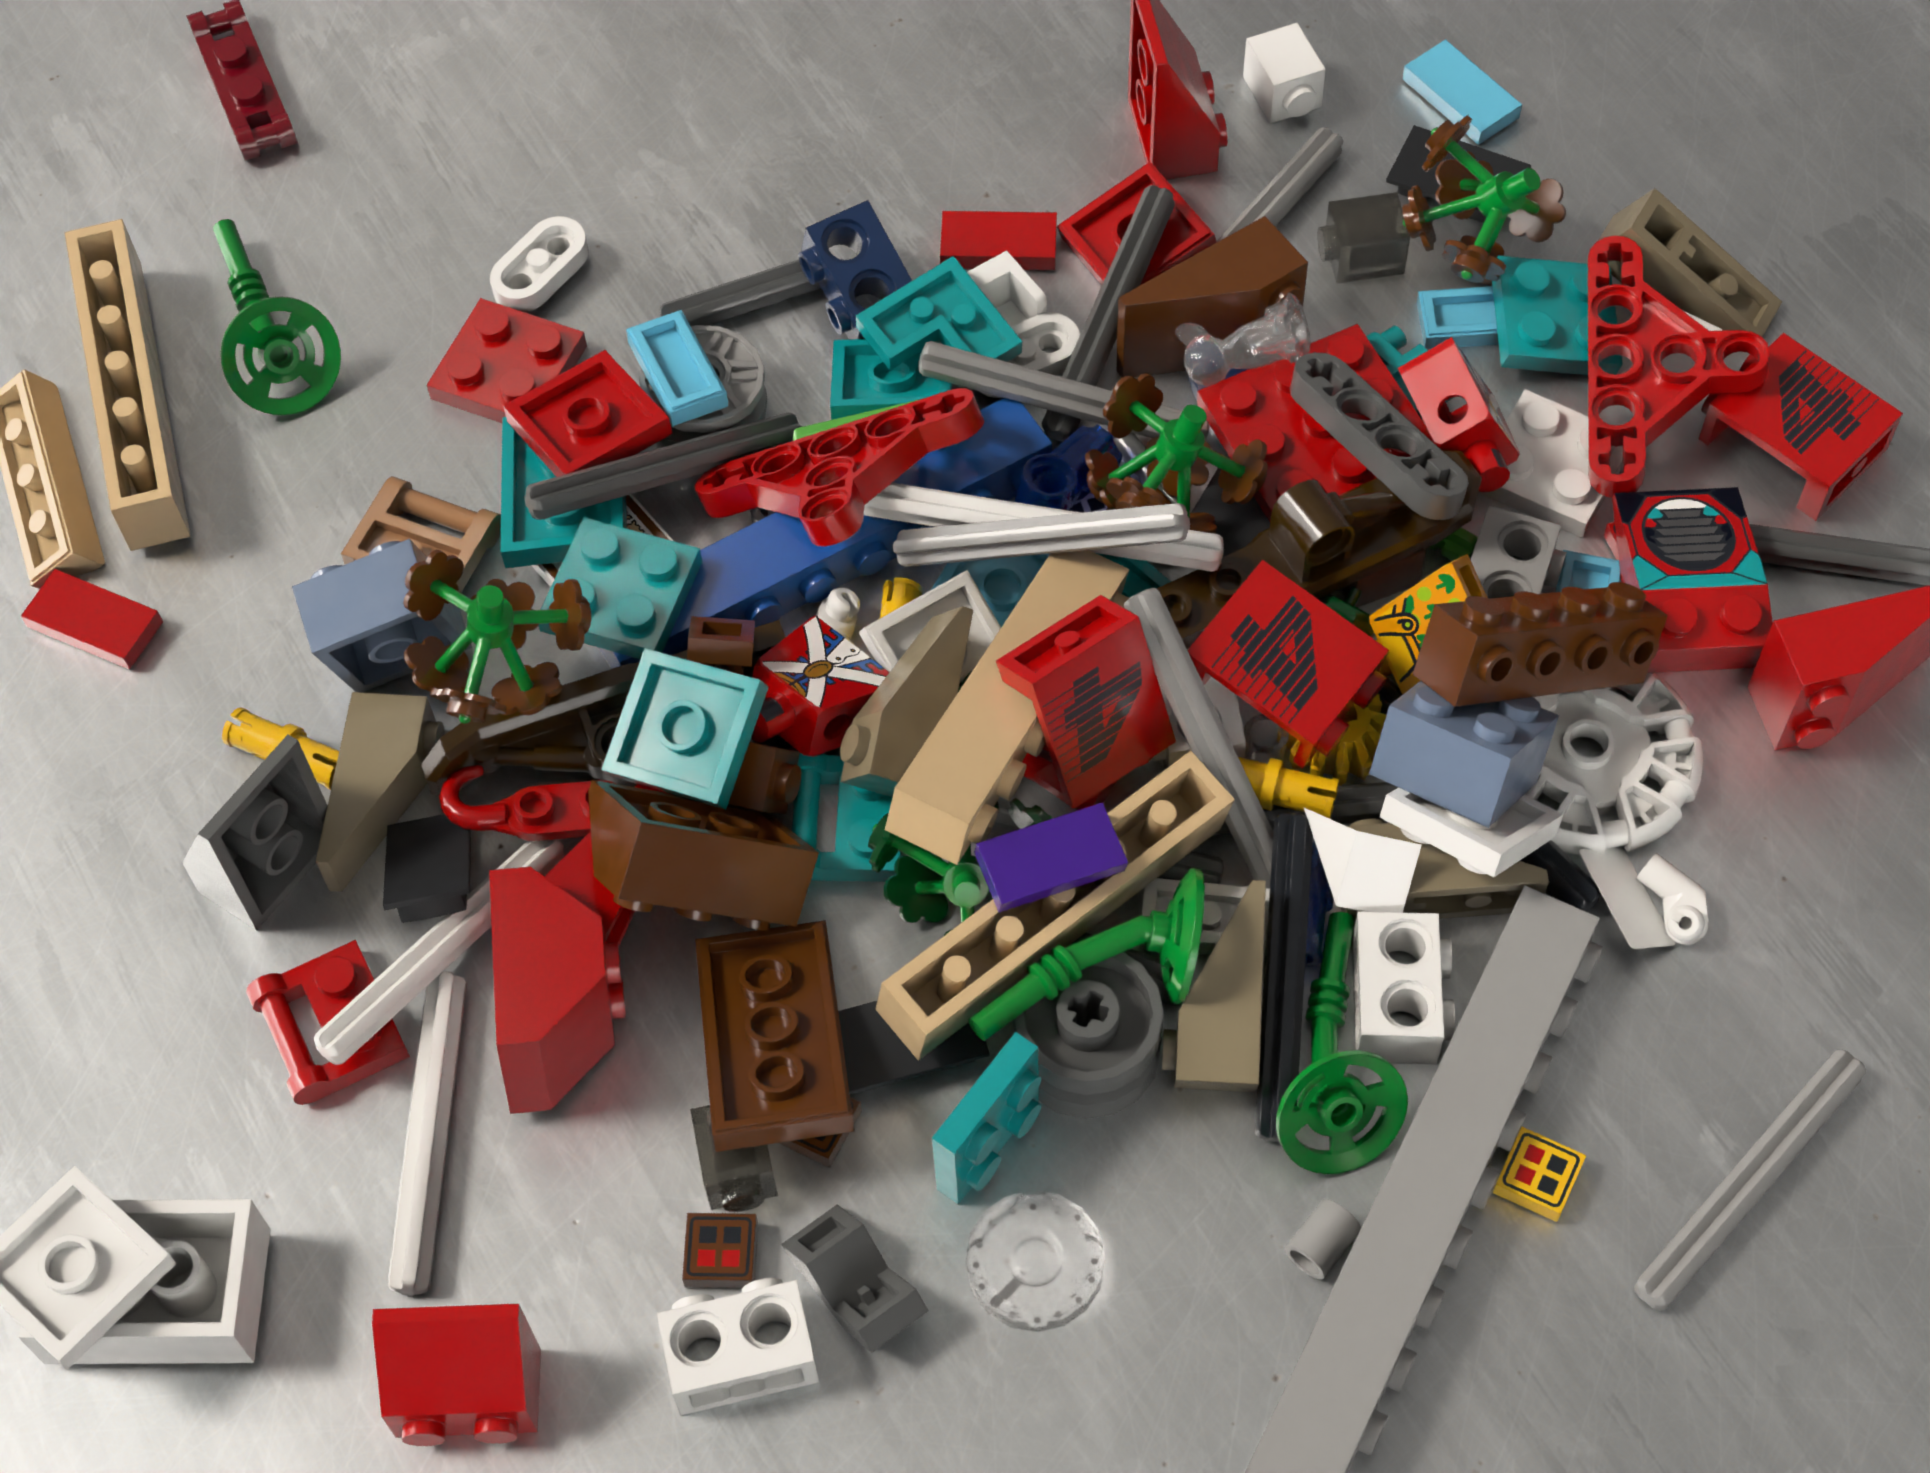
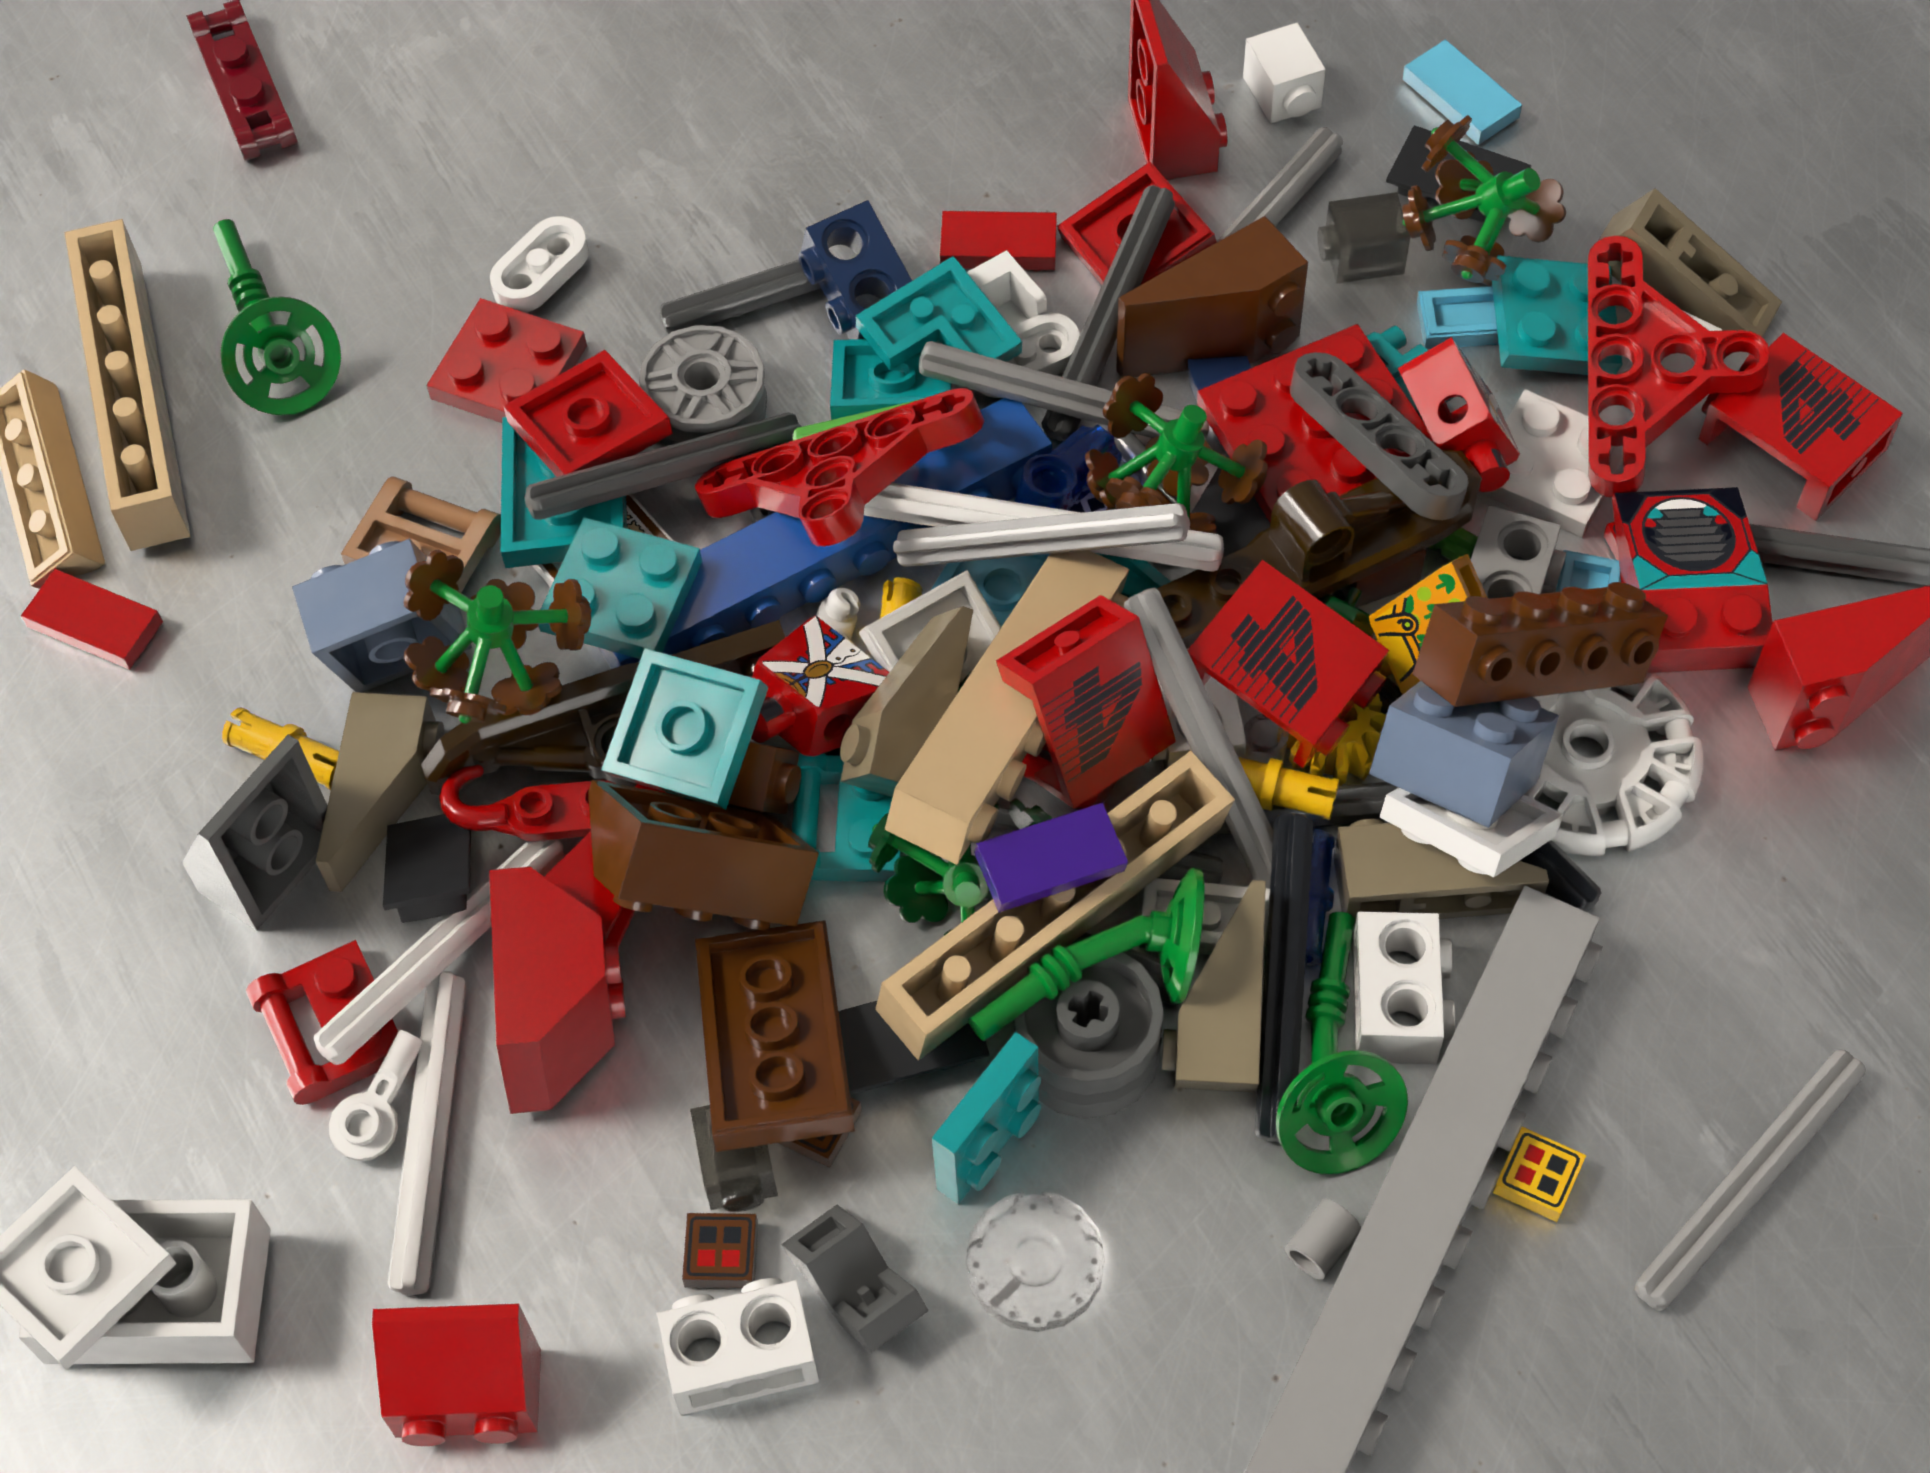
(367, 1122): none -> white plate
(677, 368): medium azure tile -> none
(721, 642): reddish brown tile -> none
(1272, 338): clear animal -> none
(1362, 867): white sticker -> none
(1627, 898): white sticker -> none
(1682, 900): white arm -> none

